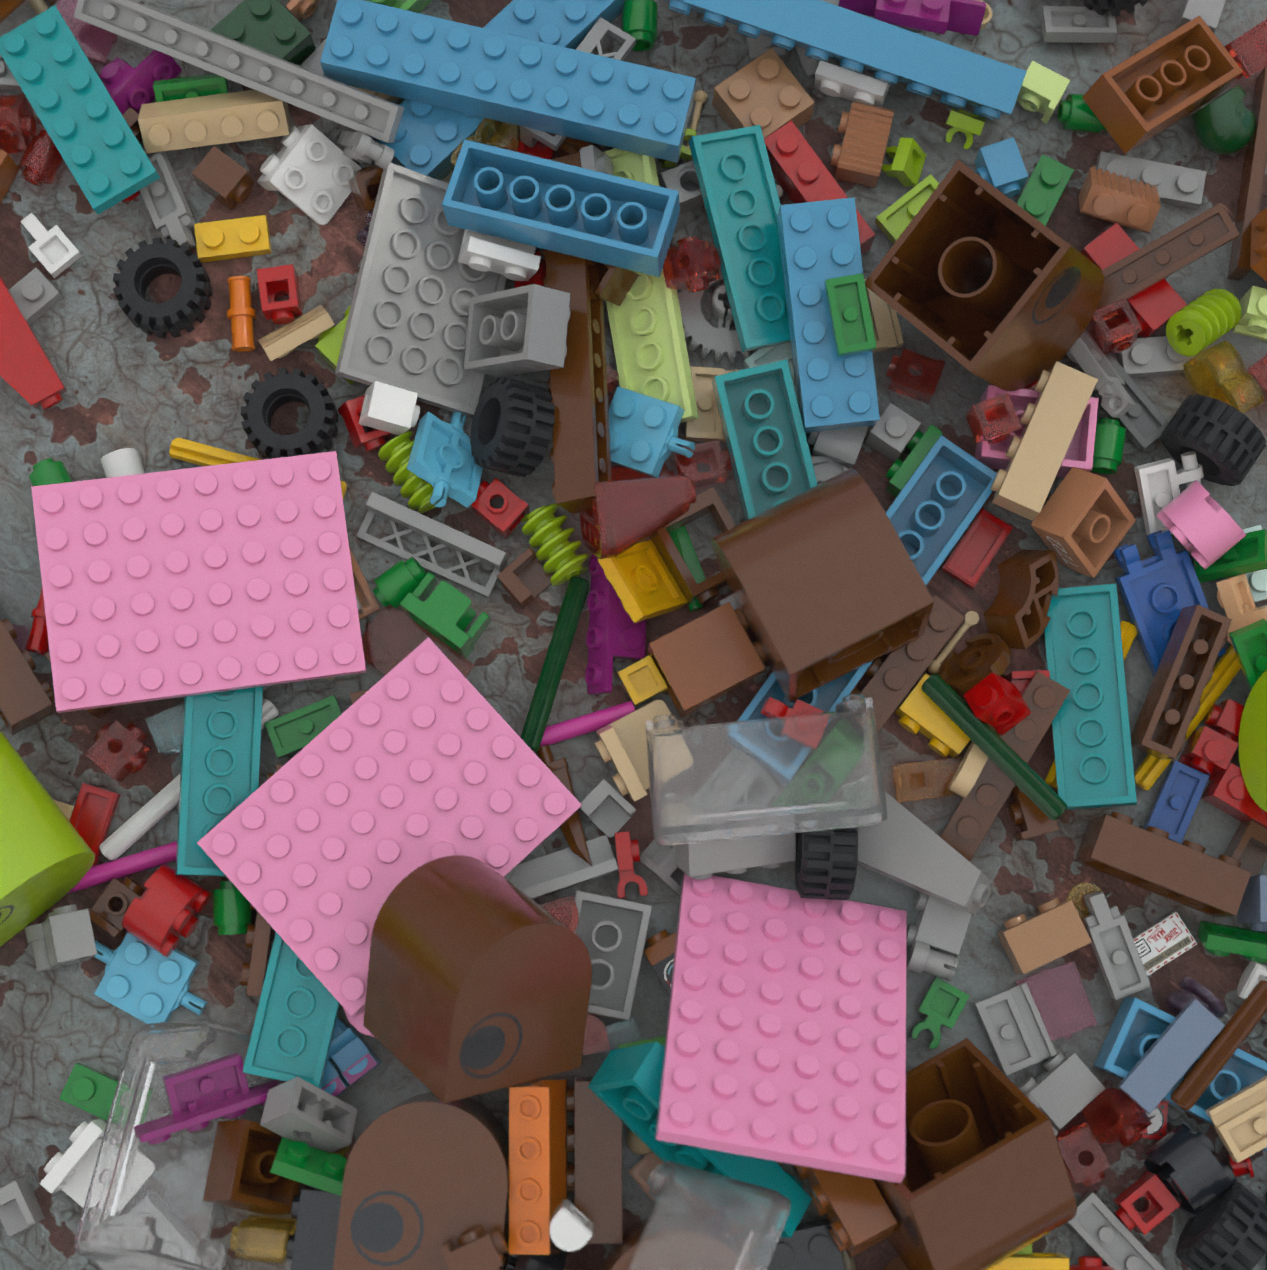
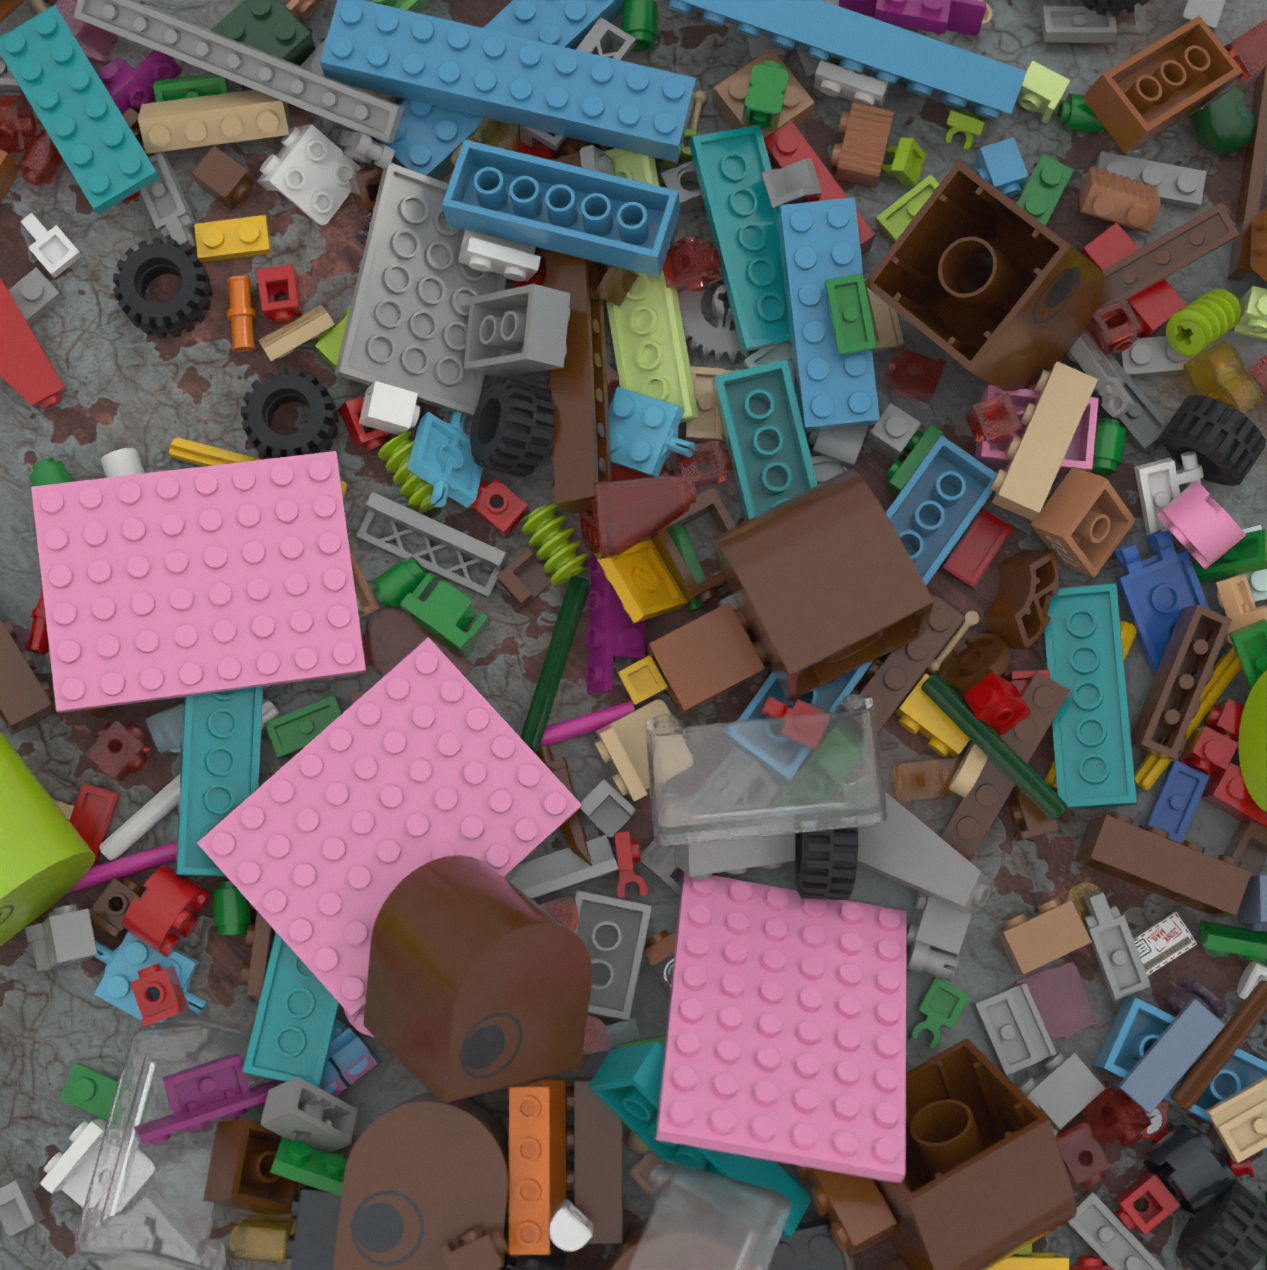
(171, 999): none -> red brick
(765, 95): none -> green brick
(792, 183): none -> light grey panel

